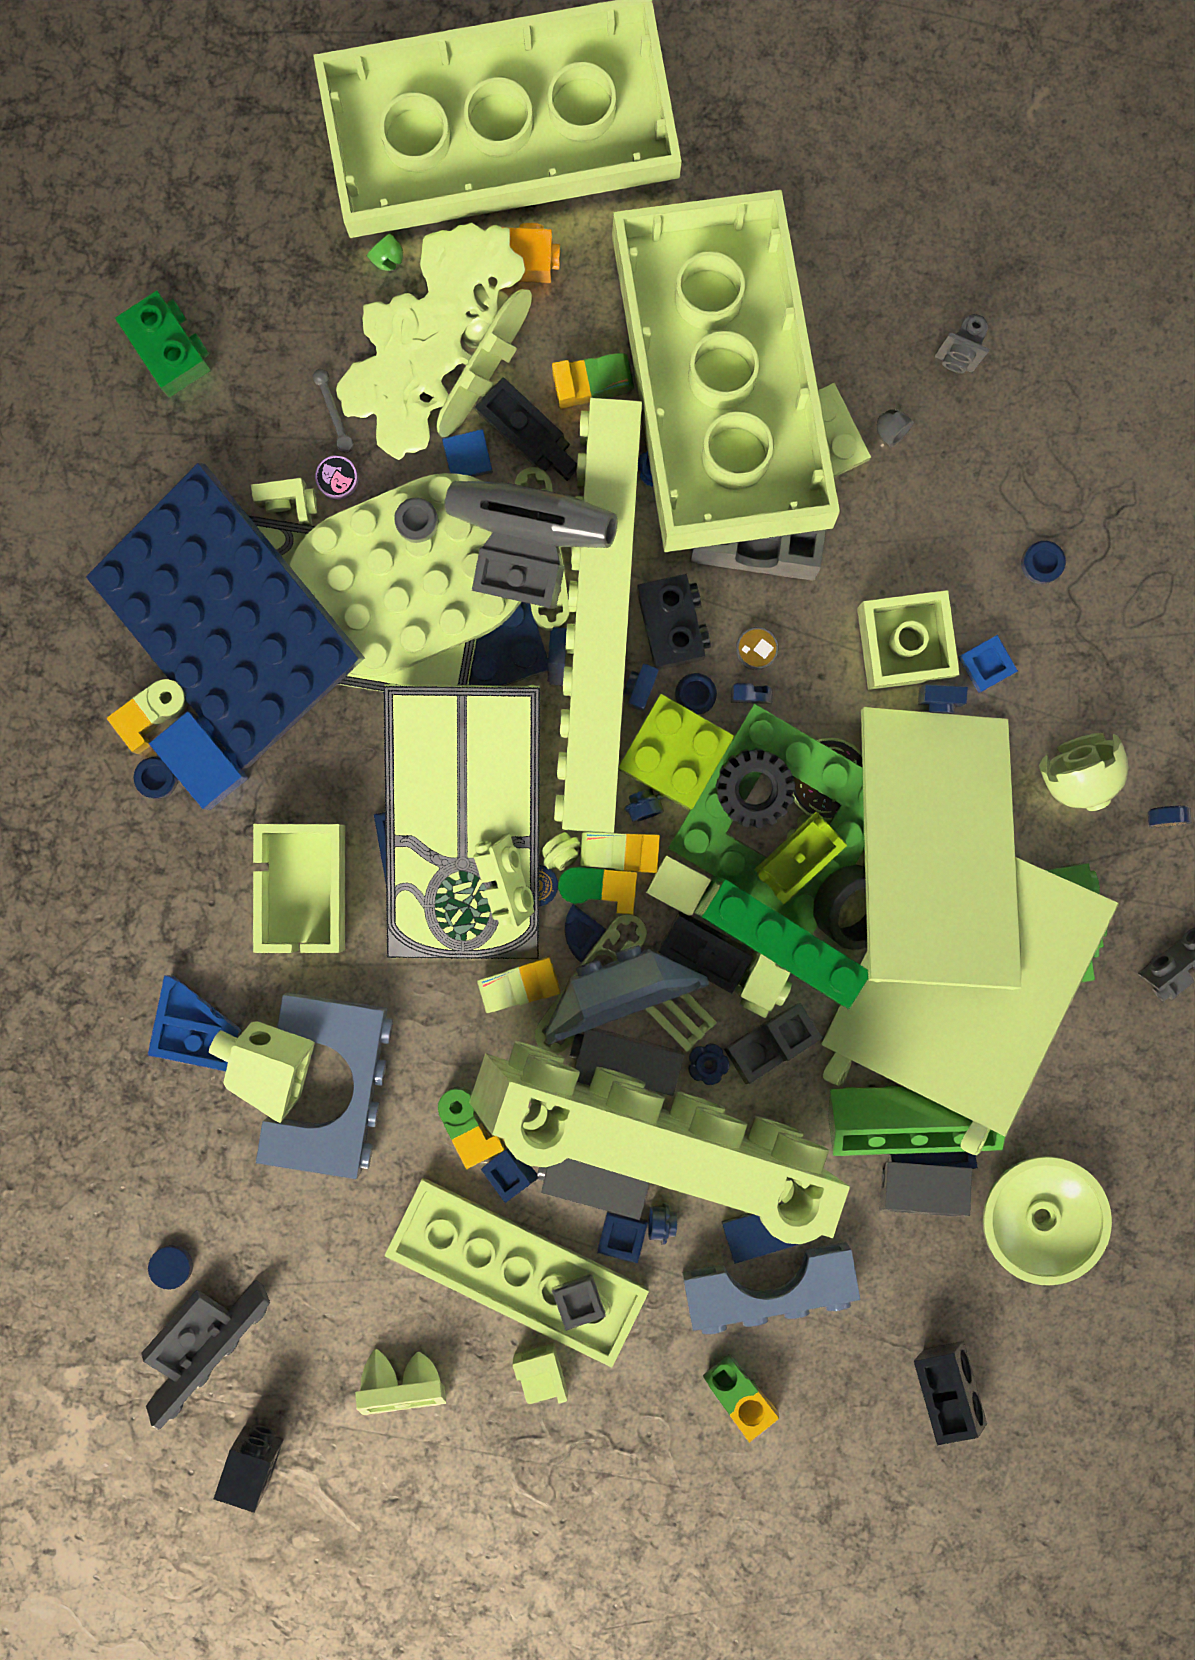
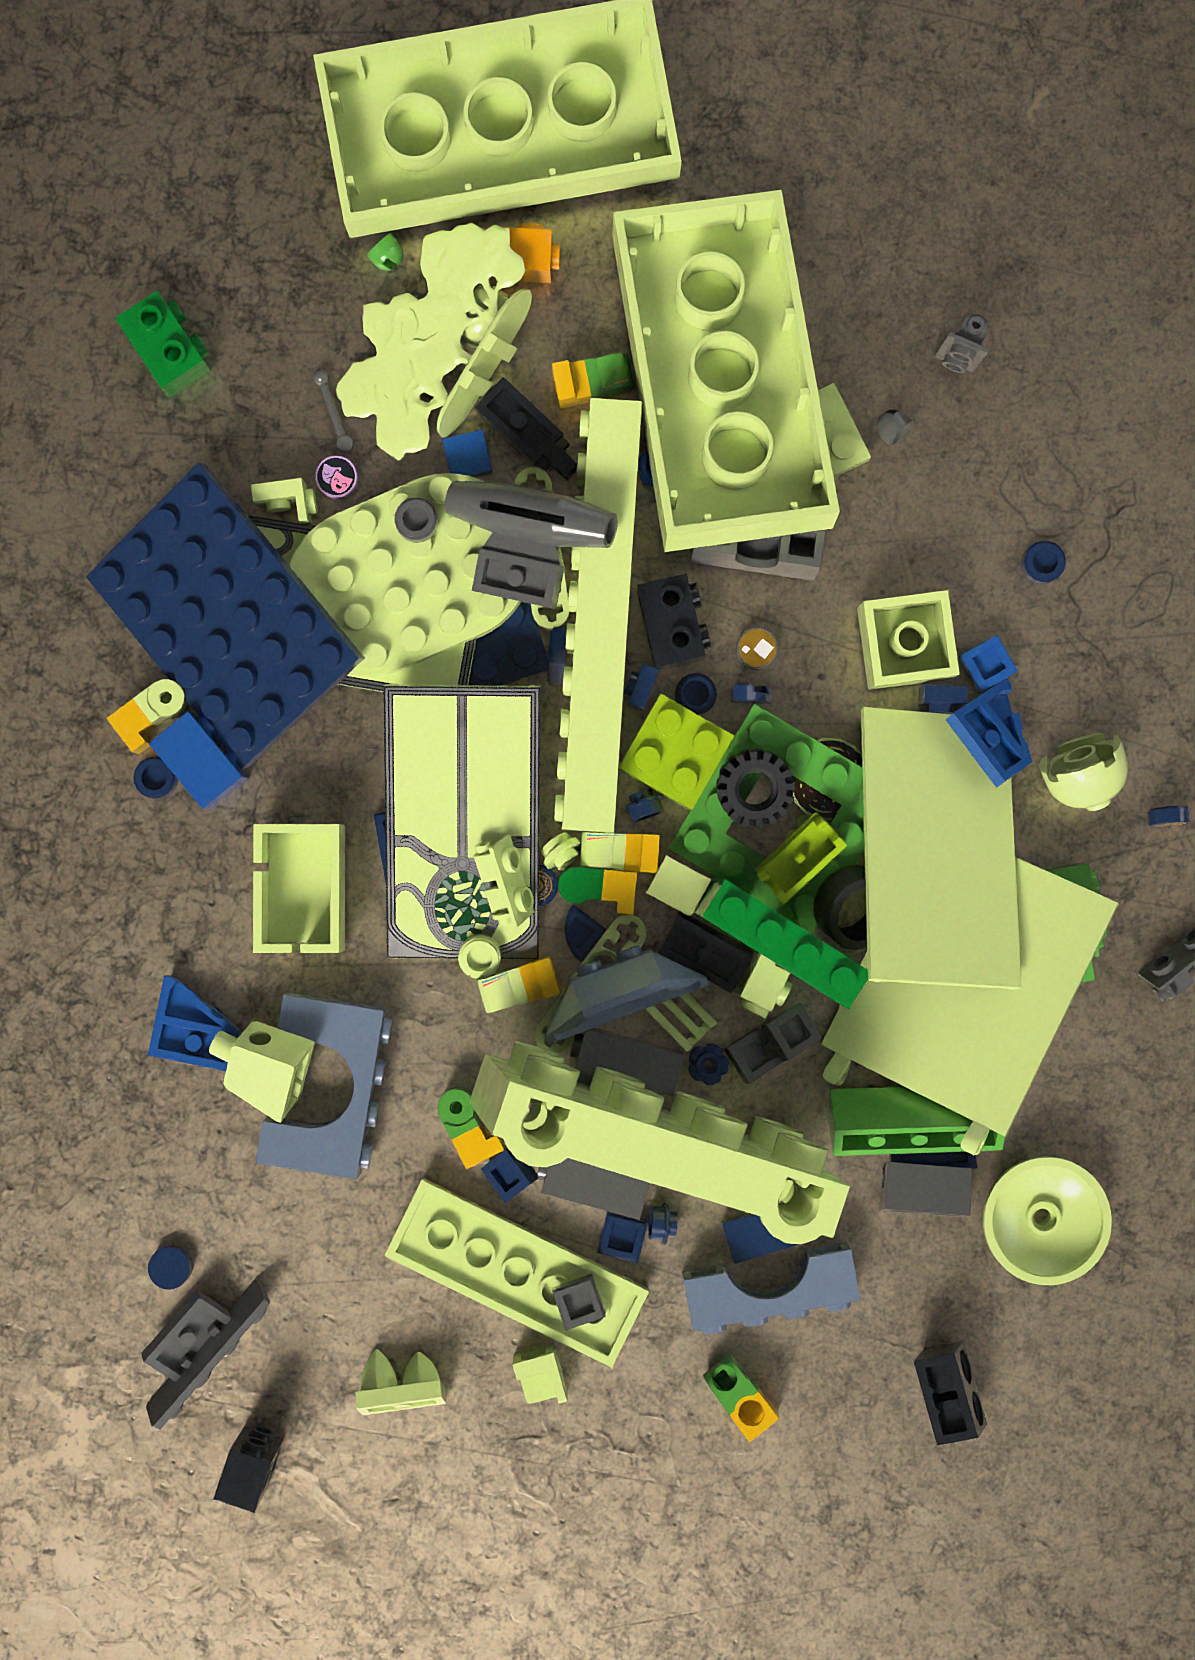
(479, 956): none -> yellowish green tile
(993, 733): none -> blue wing

